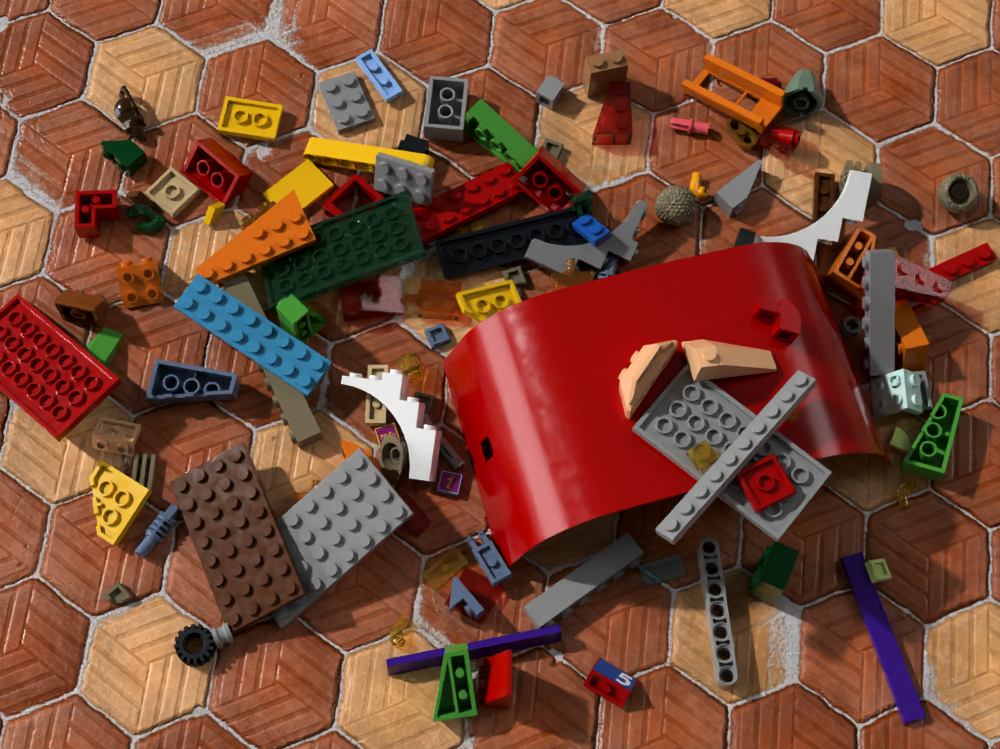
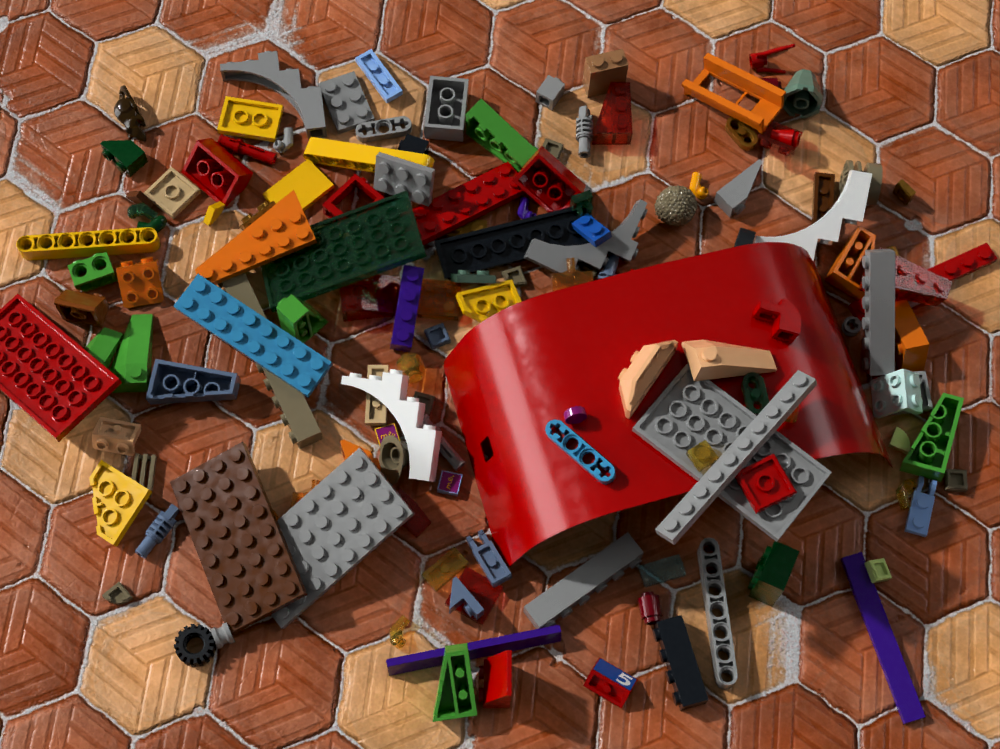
(80, 239): none -> yellow beam
(93, 206): red brick -> none
(93, 278): none -> bright green brick
(134, 355): none -> bright green wedge
(243, 148): none -> red pin
(284, 144): none -> light grey arm
(287, 83): none -> light grey arch
(396, 121): none -> light grey beam
(407, 308): none -> dark purple brick
(465, 277): none -> sand green plate
(523, 211): none -> dark purple arm
(575, 415): none -> magenta tile
(582, 449): none -> dark azure beam
(584, 131): none -> light grey hinge
(650, 608): none -> dark red brick
(680, 662): none -> black brick
(689, 126): coral axle -> none
(754, 395): none -> clear green plate
(759, 59): none -> red plant
(904, 192): none -> pearl gold tile
(921, 508): none -> light blue hinge
(955, 480): none -> dark tan tile
(958, 193): dark tan hair -> none

